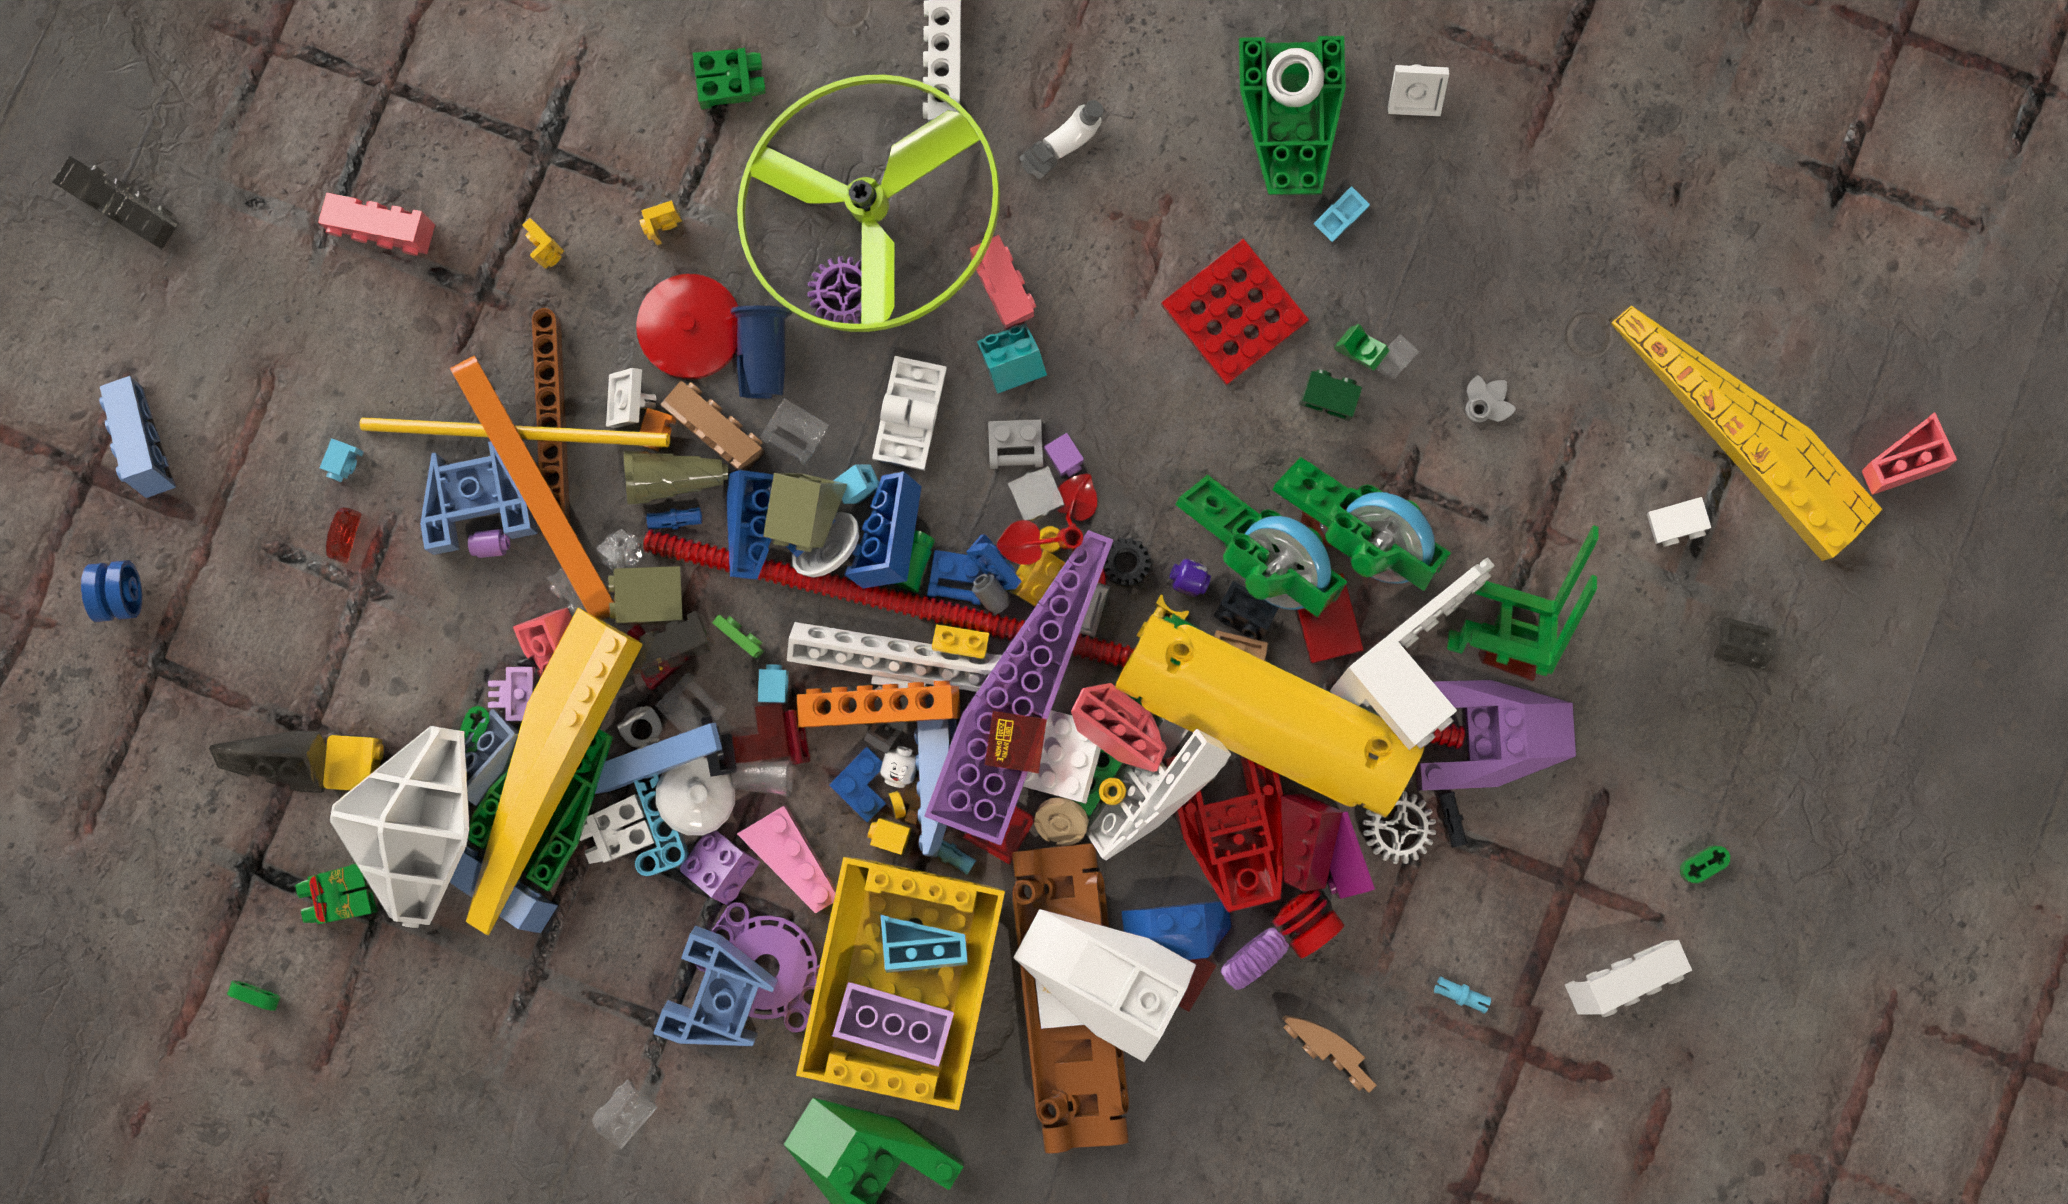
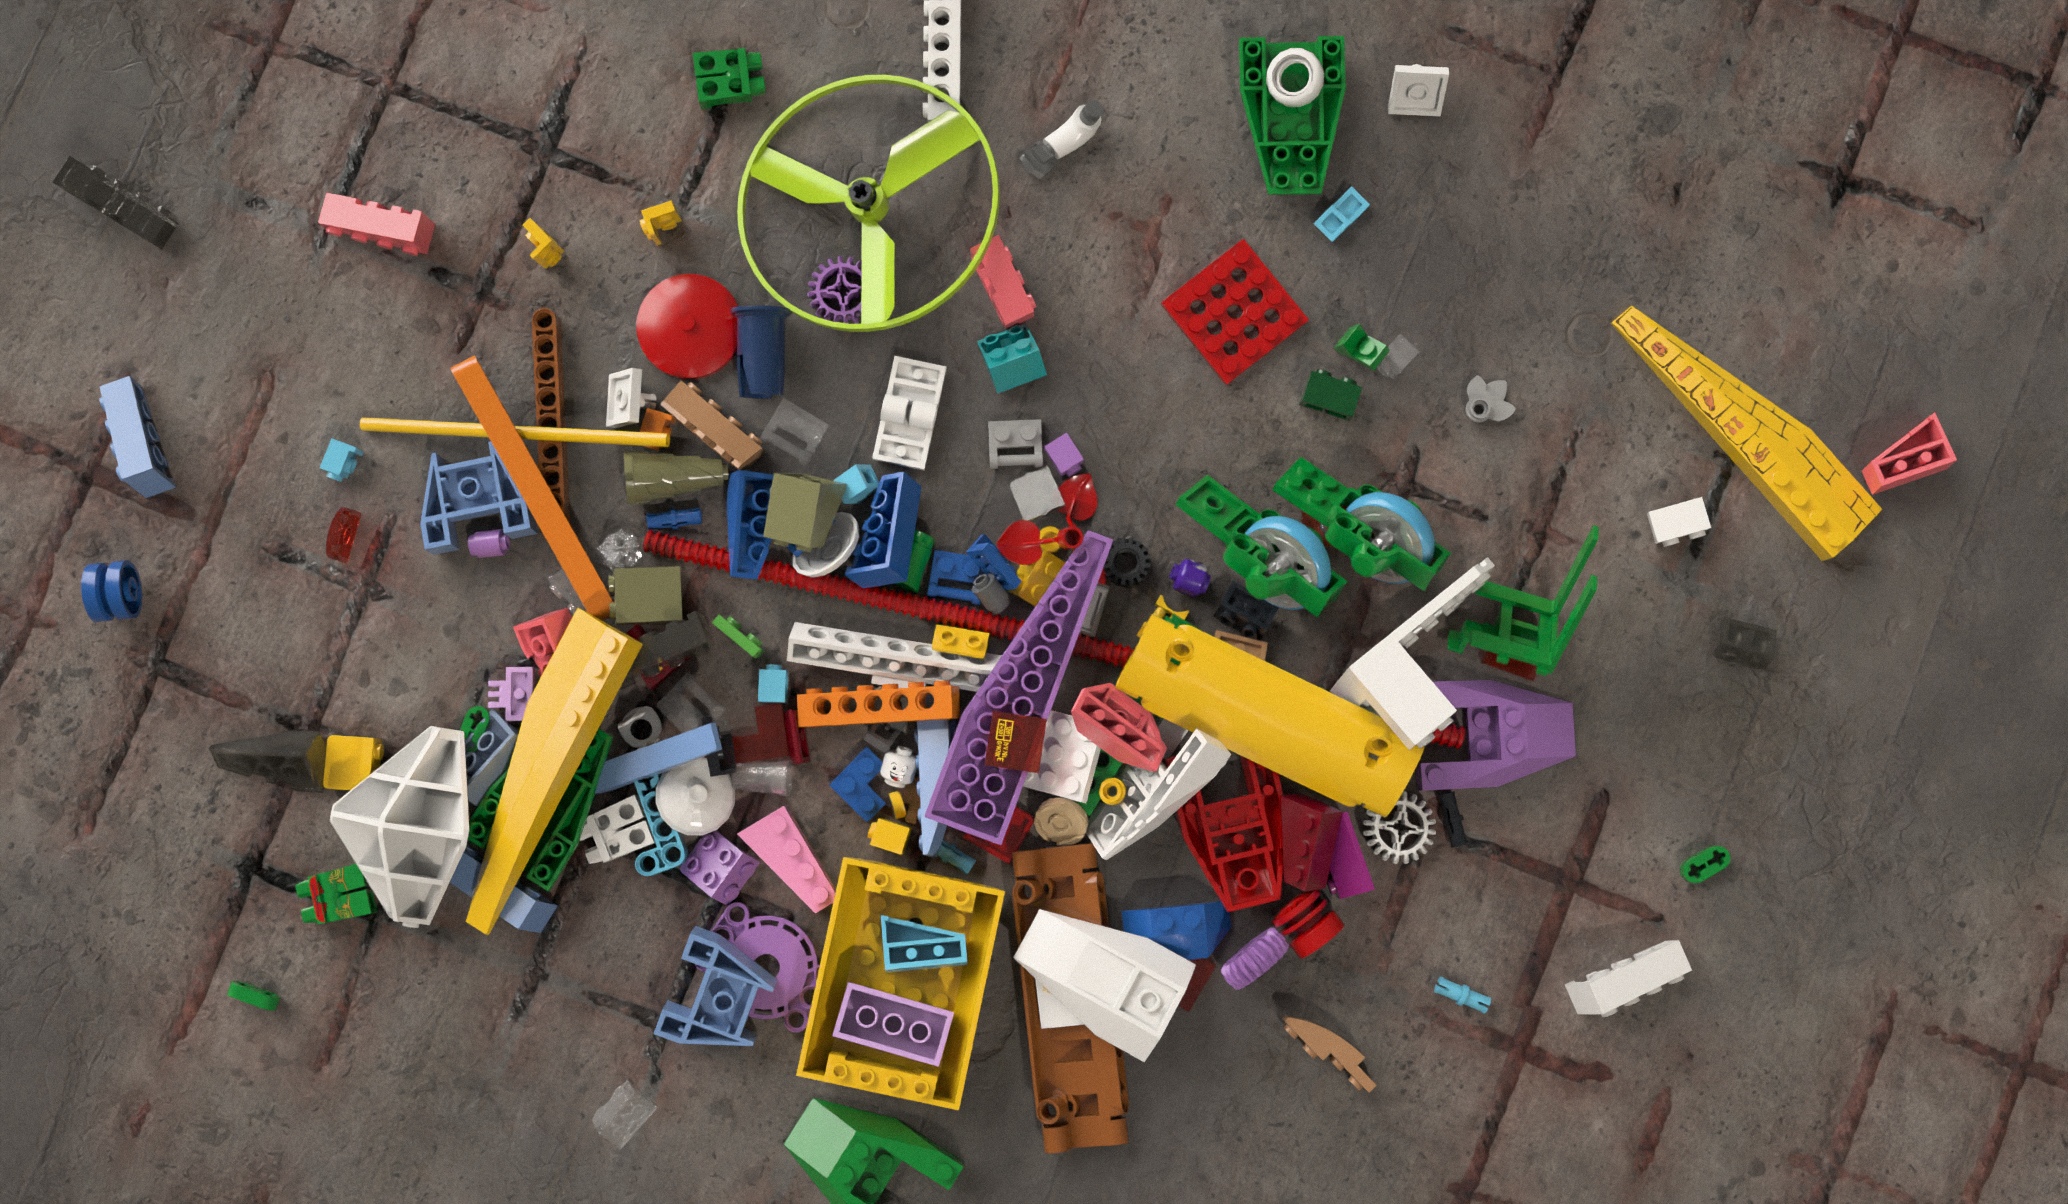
(1333, 631): red tile -> none

